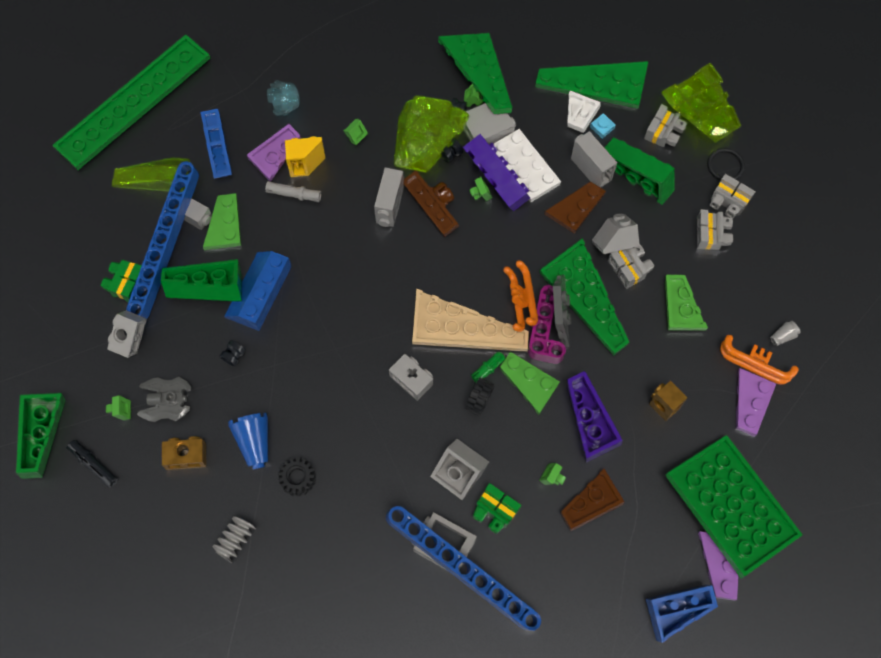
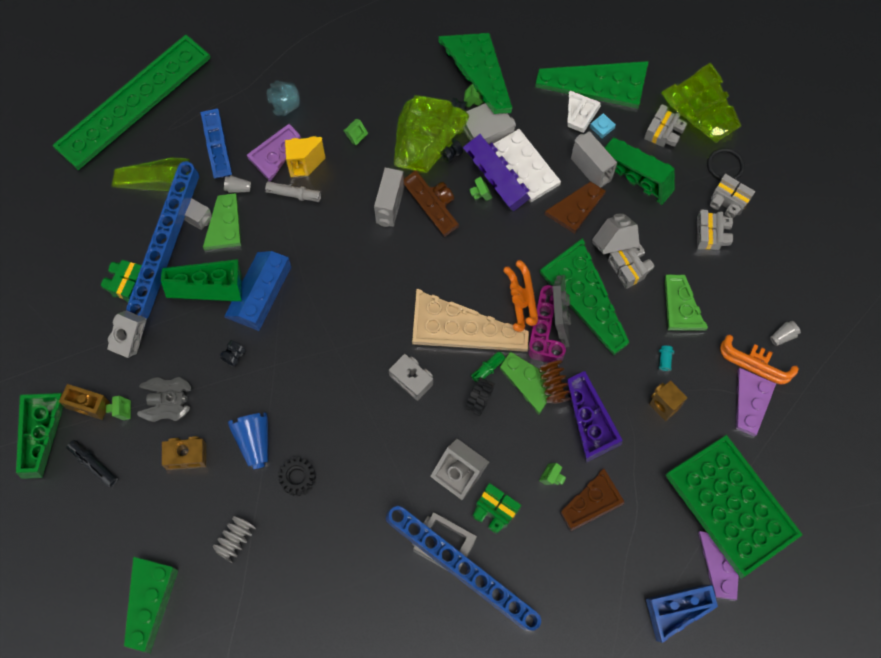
(84, 401): none -> pearl gold brick
(147, 603): none -> green wedge
(236, 185): none -> light grey cone
(553, 382): none -> reddish brown piece
(666, 358): none -> teal pin

